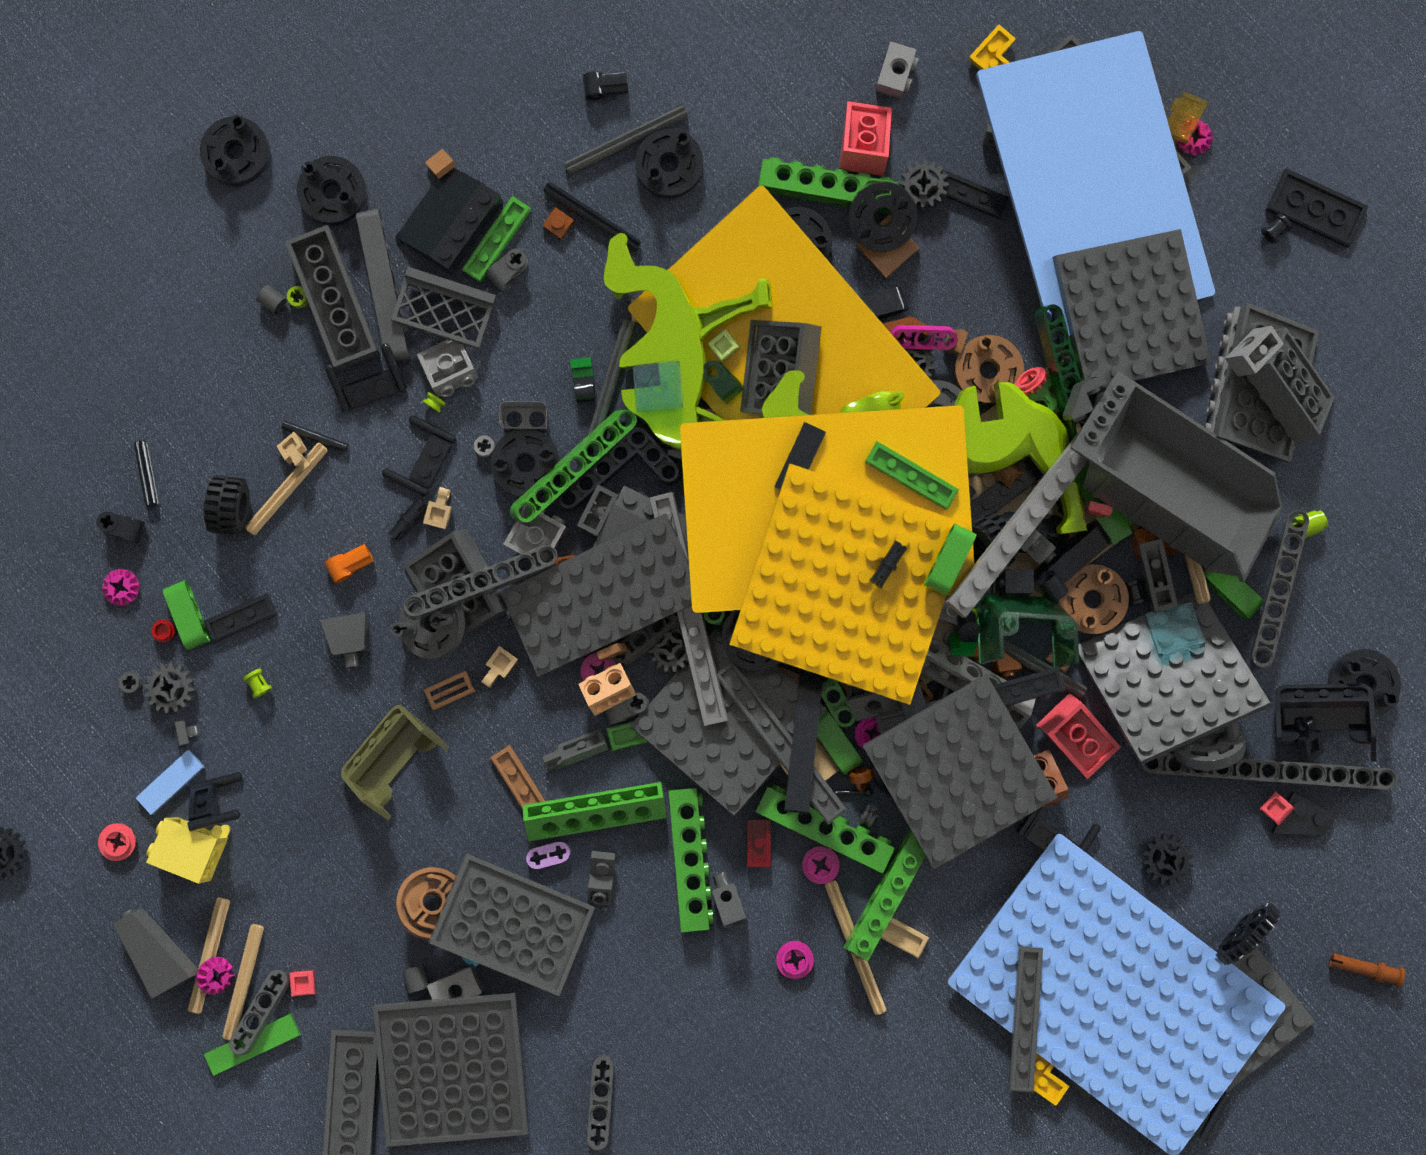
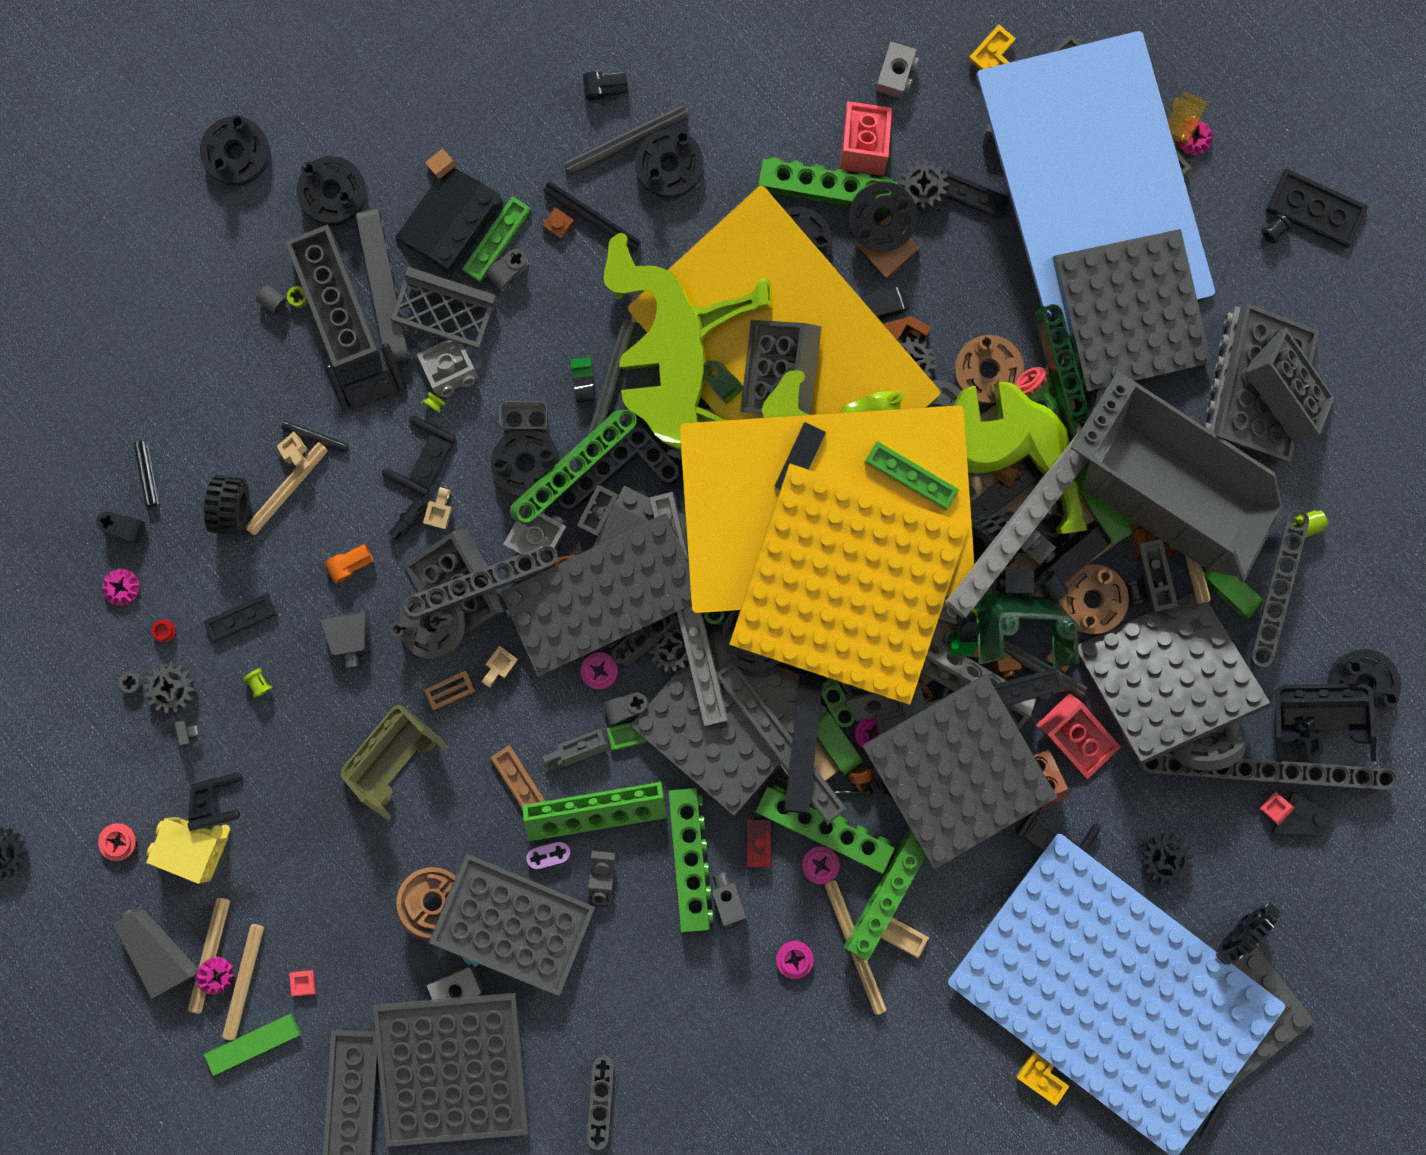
(170, 782): light blue tile -> none
(186, 615): bright green beam -> none
(256, 1010): dark grey beam -> none
(415, 978): dark grey beam -> none
(480, 440): light grey bush -> none
(609, 694): light nougat brick -> none
(612, 651): medium nougat tile -> none
(658, 386): clear light blue plate -> none
(723, 345): yellowish green tile -> none
(868, 816): dark grey bush -> none
(888, 564): black pin -> none
(940, 331): dark pink beam -> none
(950, 559): bright green beam -> none
(961, 335): medium nougat tile -> none
(1025, 1019): dark grey tile -> none
(1078, 402): dark grey slope -> none
(1098, 509): coral tile -> none
(1175, 630): clear light blue plate -> none
(1254, 351): light grey brick -> none
(1377, 971): dark orange pin -> none

